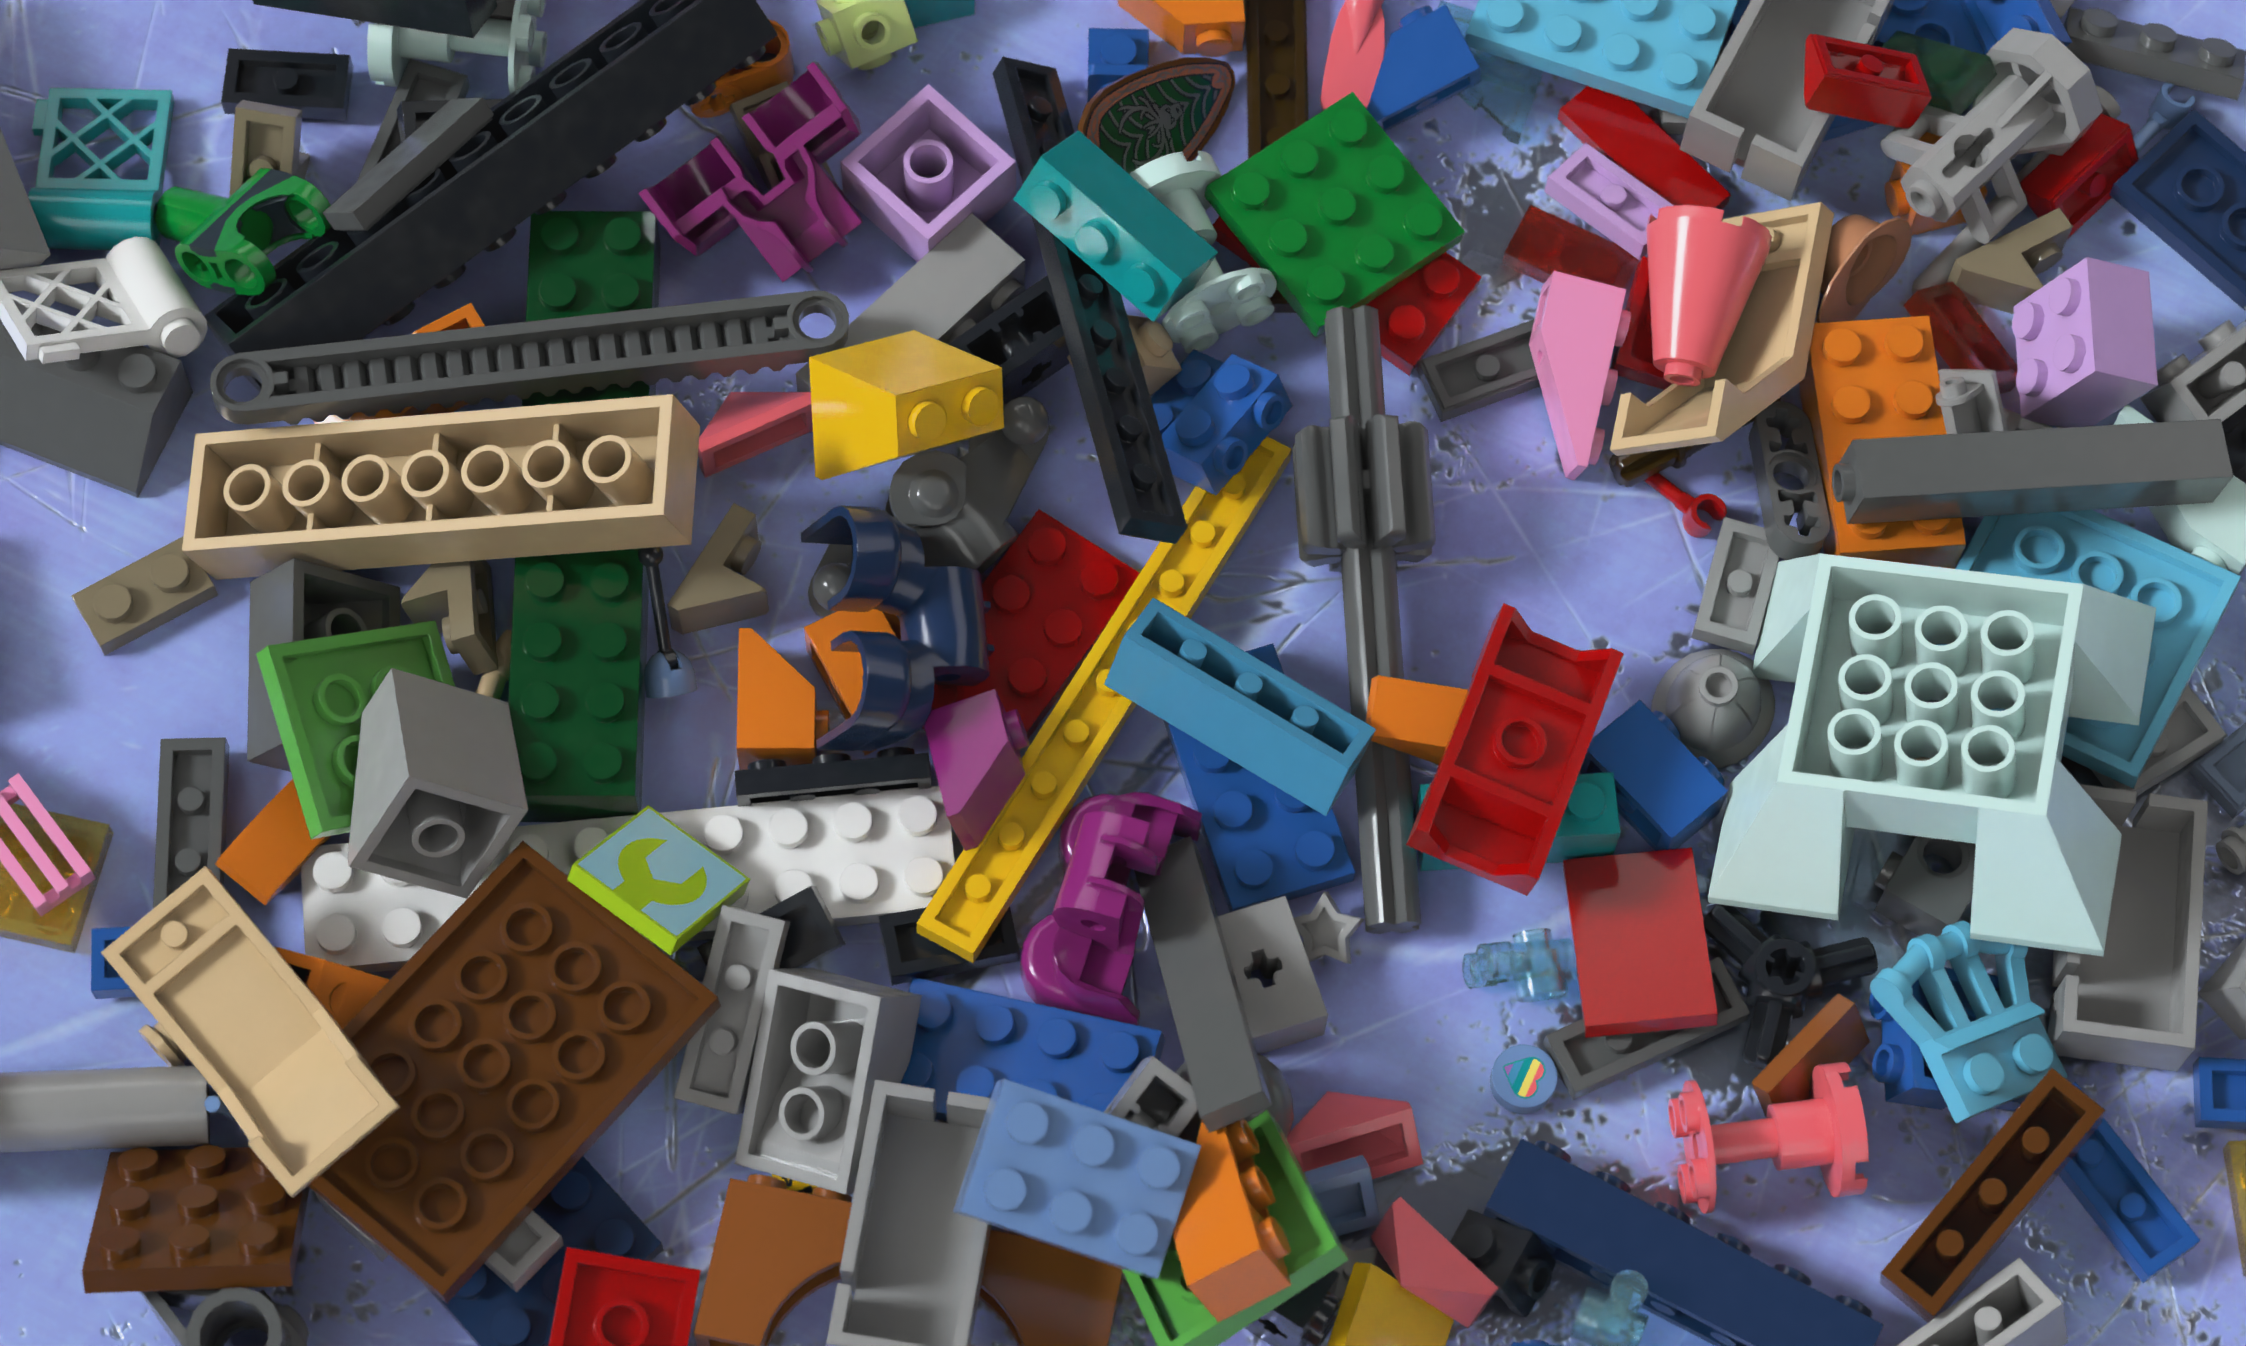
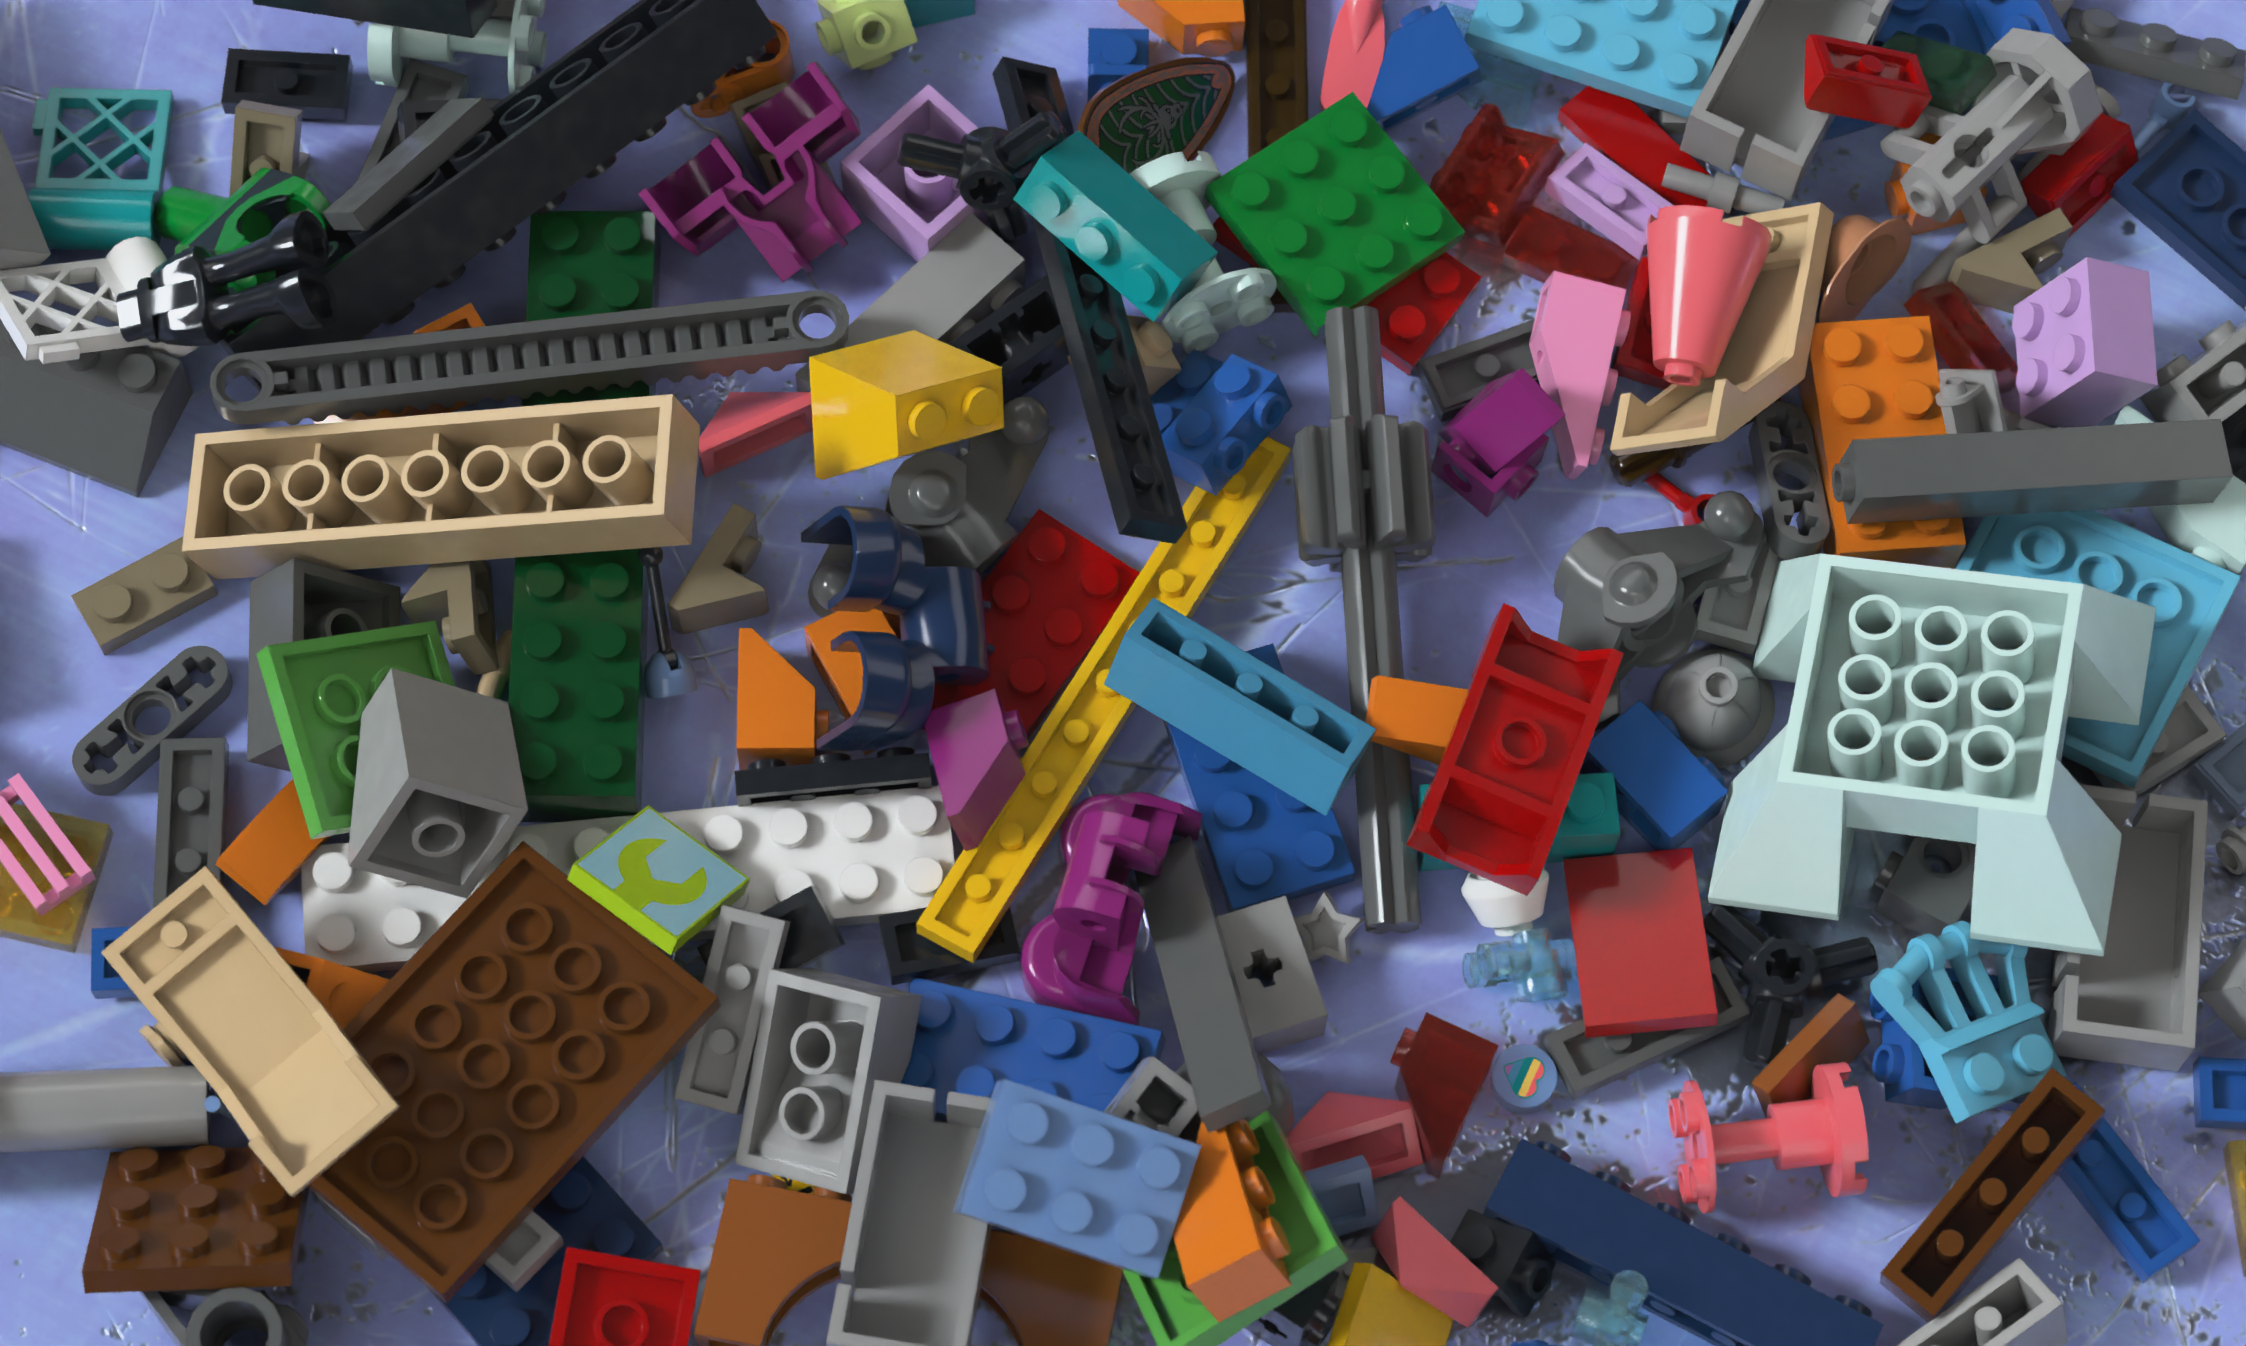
(104, 736): none -> dark grey beam
(190, 297): none -> black piece
(988, 166): none -> black bush
(1441, 1081): none -> clear red slope
(1488, 493): none -> magenta bracket
(1494, 176): none -> clear red bracket
(1501, 421): none -> magenta slope
(1503, 907): none -> white cone
(1641, 585): none -> dark grey piece
(1720, 191): none -> light grey bar

